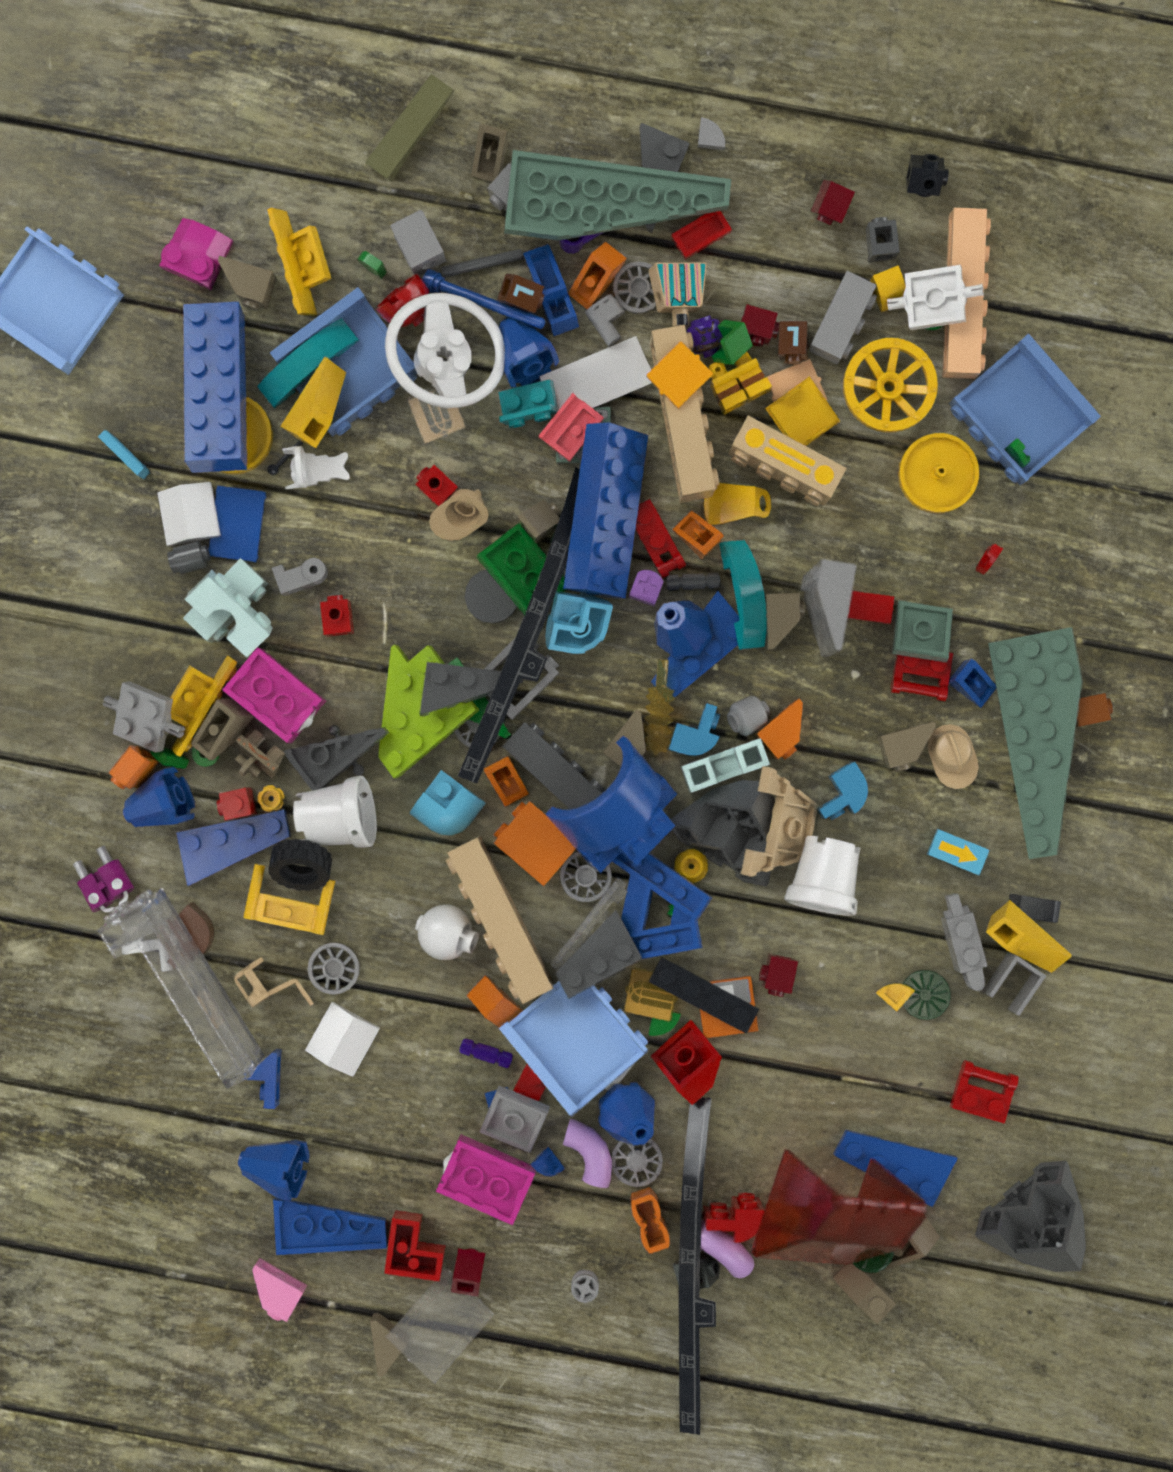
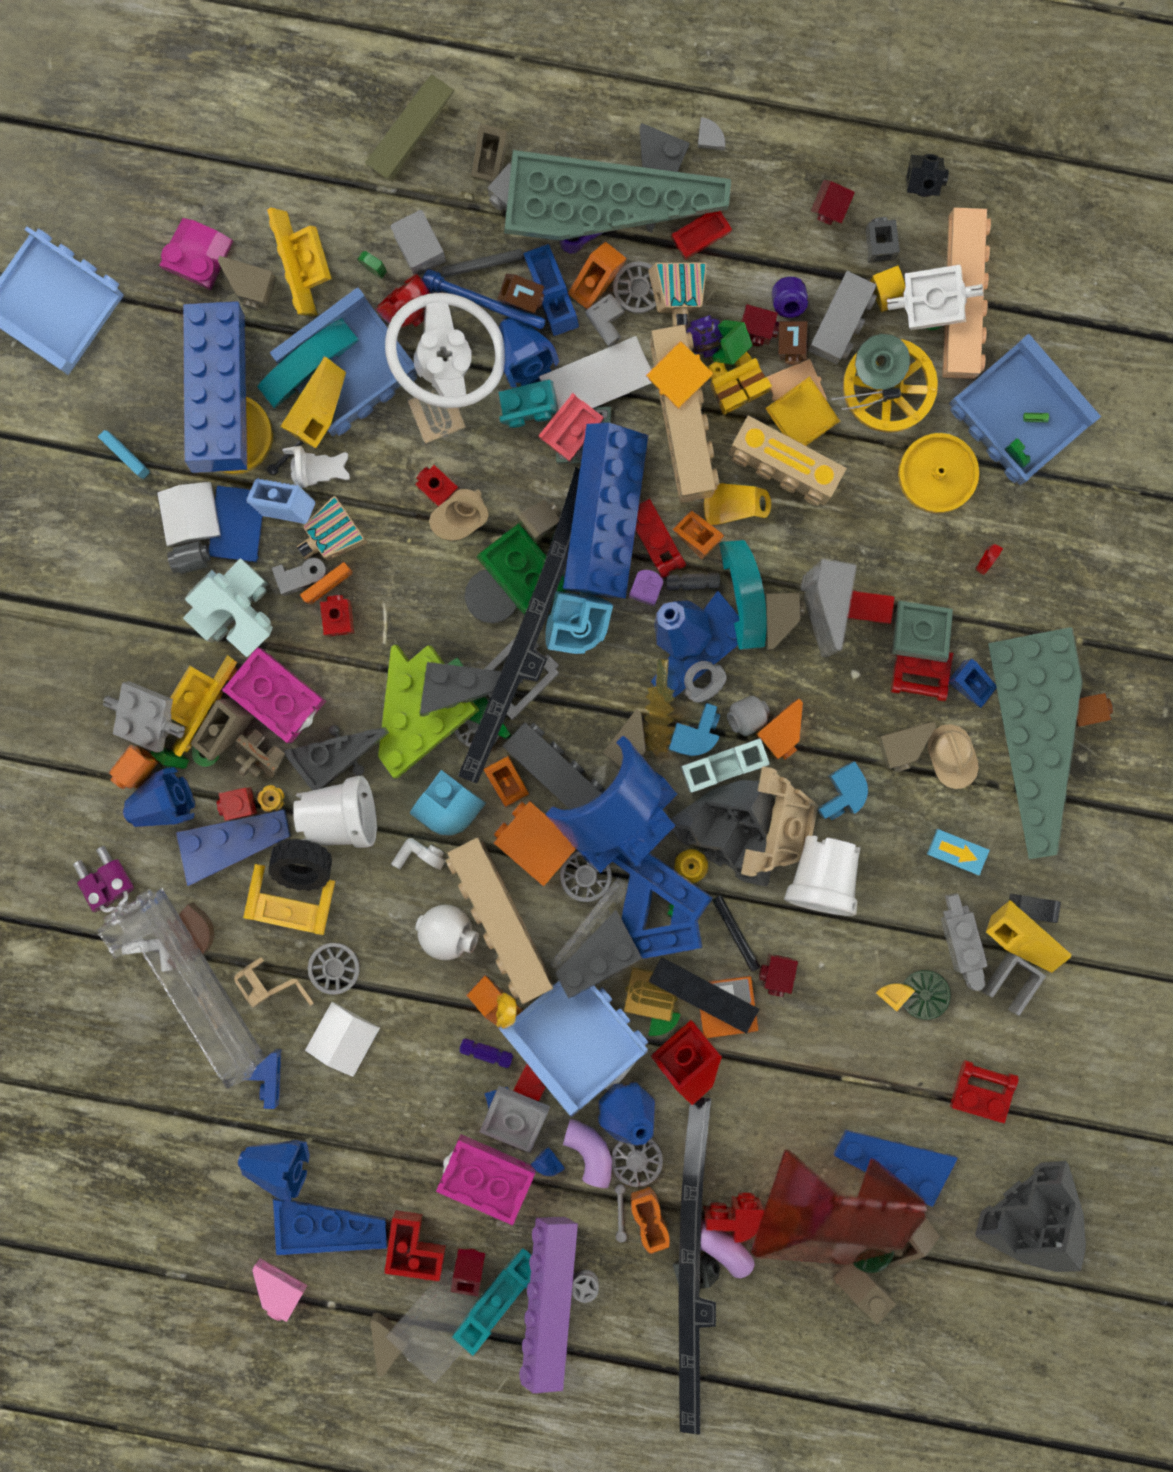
(281, 501): none -> light blue brick
(326, 584): none -> orange tile
(331, 532): none -> torso
(430, 855): none -> white plate
(494, 1303): none -> teal slope
(506, 1011): none -> yellow plate
(548, 1304): none -> medium lavender brick
(621, 1234): none -> light grey hinge
(718, 679): none -> light grey piece
(736, 933): none -> black bar
(789, 297): none -> dark purple head
(886, 395): none -> piece
(894, 366): none -> sand green dish
(1036, 417): none -> bright green piece

